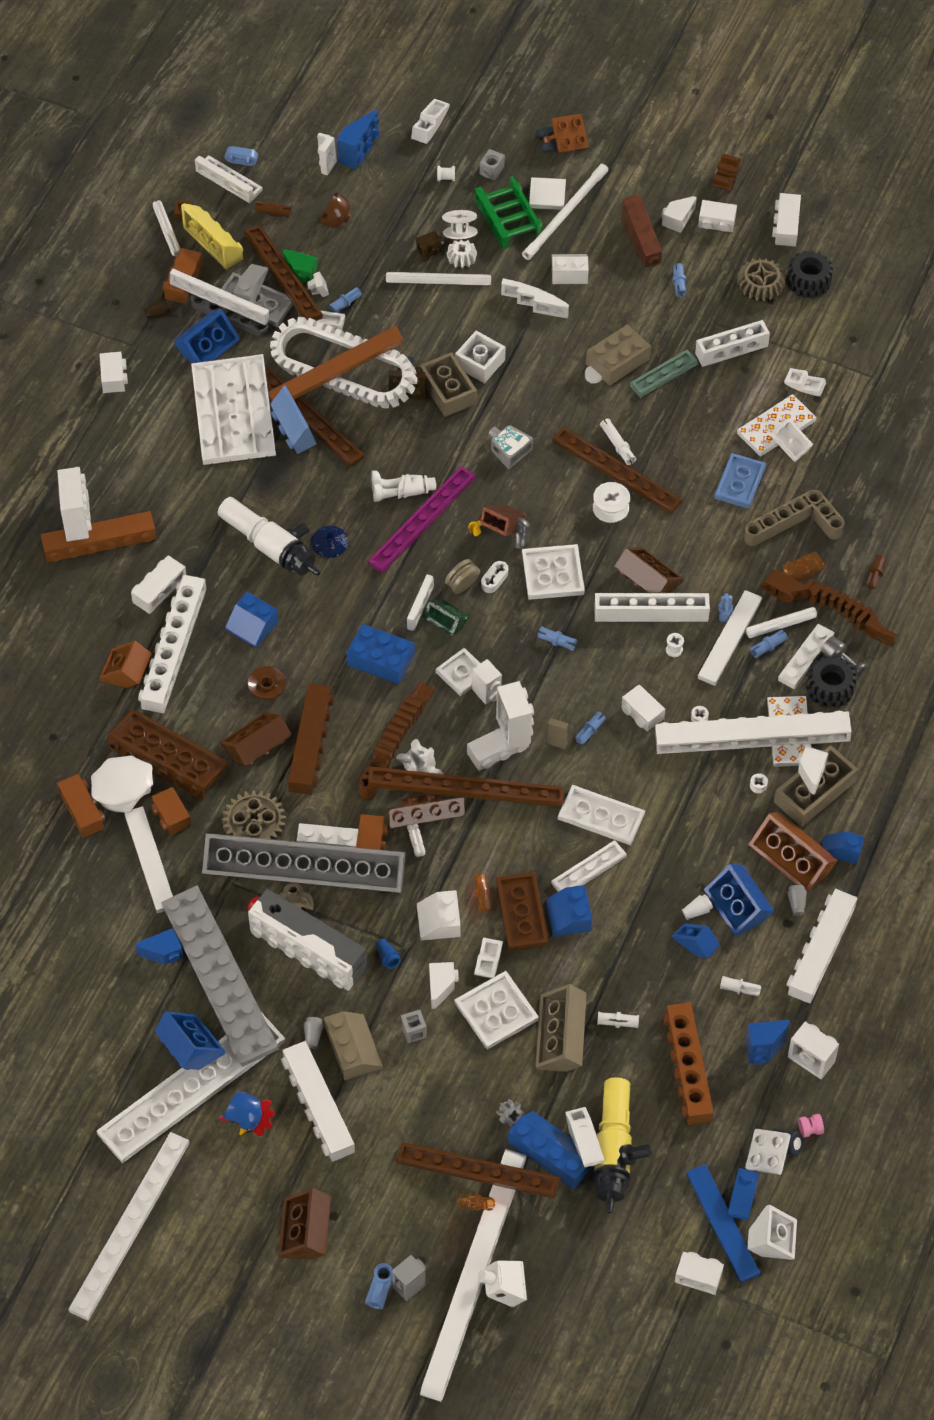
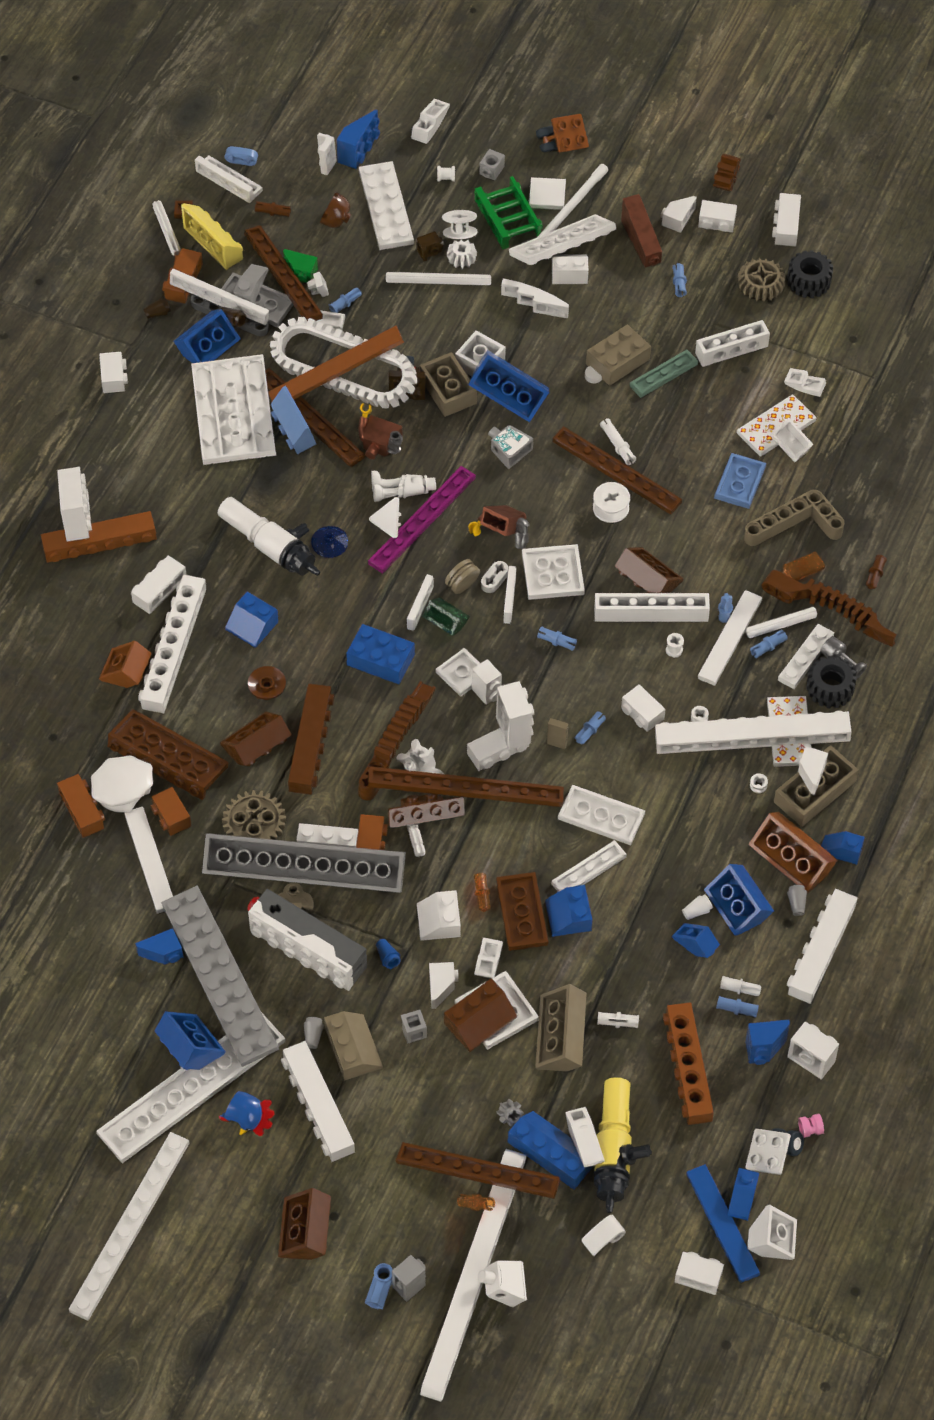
(235, 316): none -> dark brown cone
(379, 435): none -> copper torso
(386, 205): none -> white plate
(387, 518): none -> white piece
(479, 1015): none -> reddish brown slope
(508, 386): none -> blue slope
(509, 594): none -> white tile
(562, 239): none -> white plate
(604, 1232): none -> white panel
(737, 1006): none -> medium blue pin

